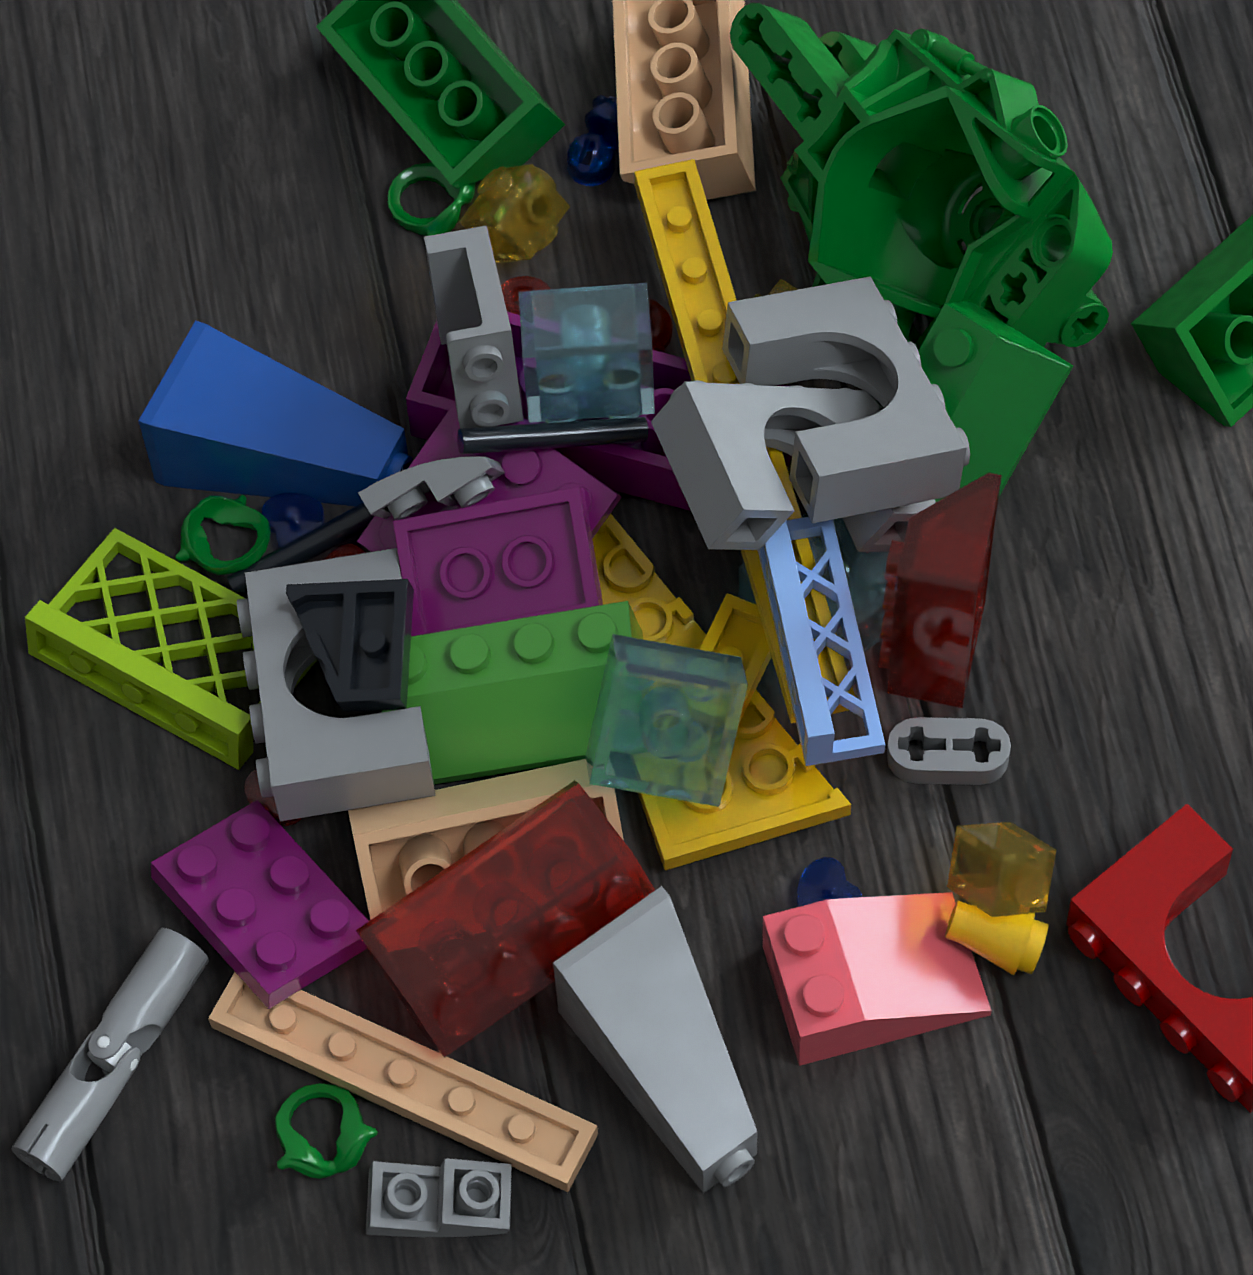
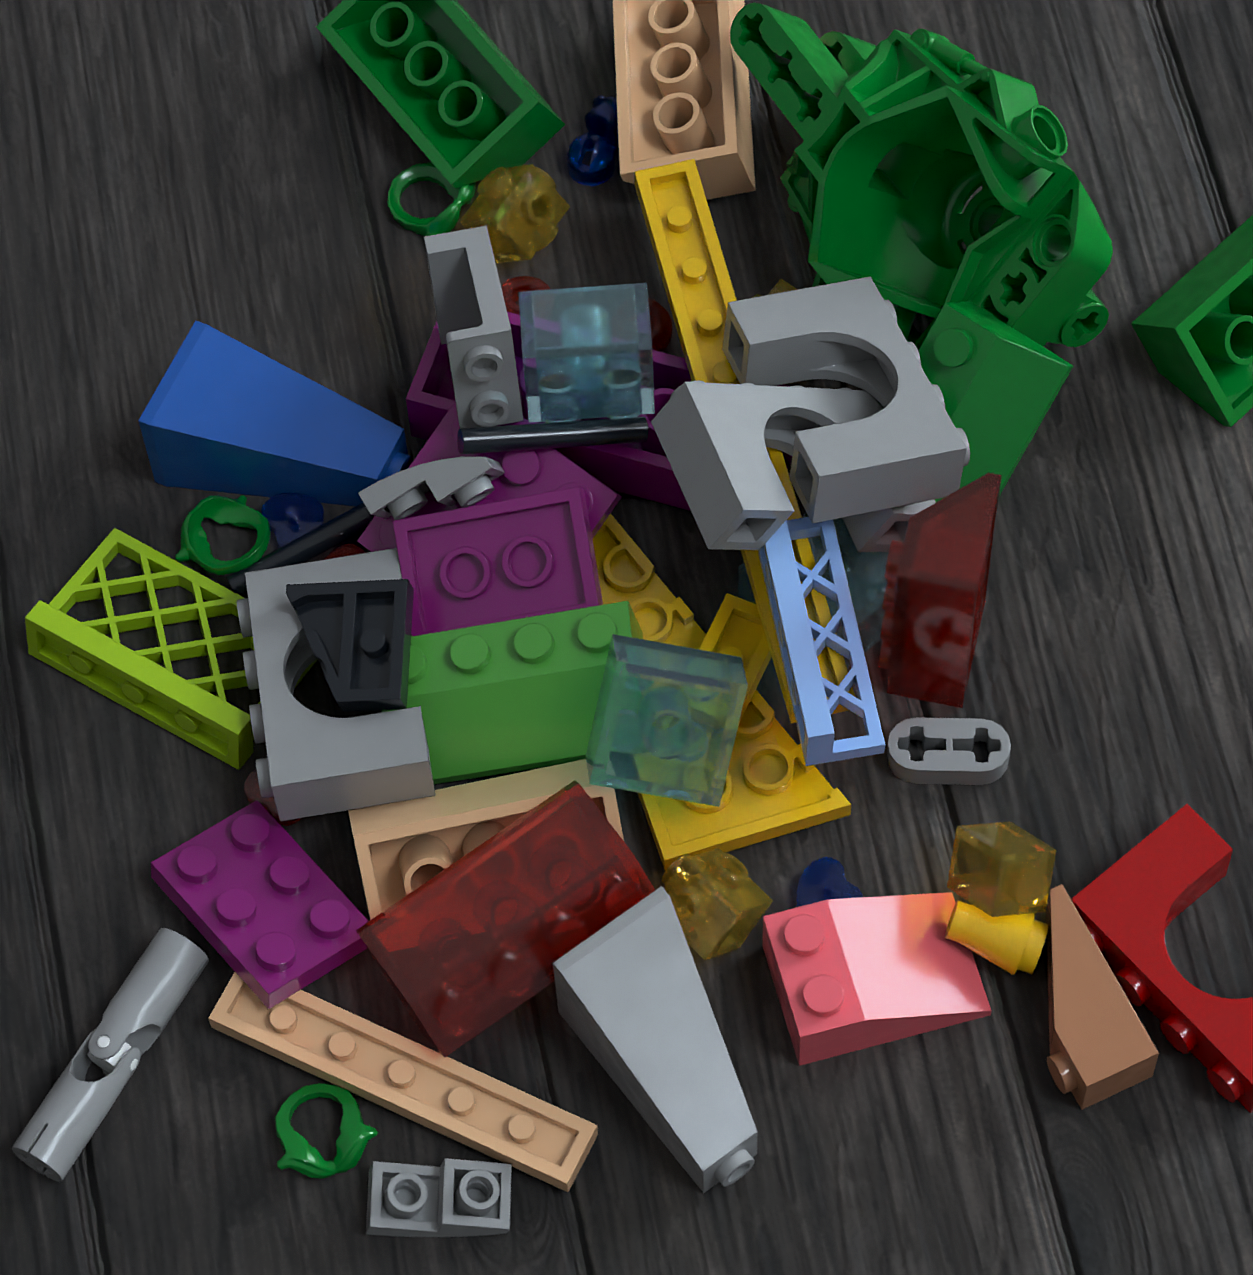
(714, 901): none -> clear yellow brick
(1093, 1029): none -> nougat slope

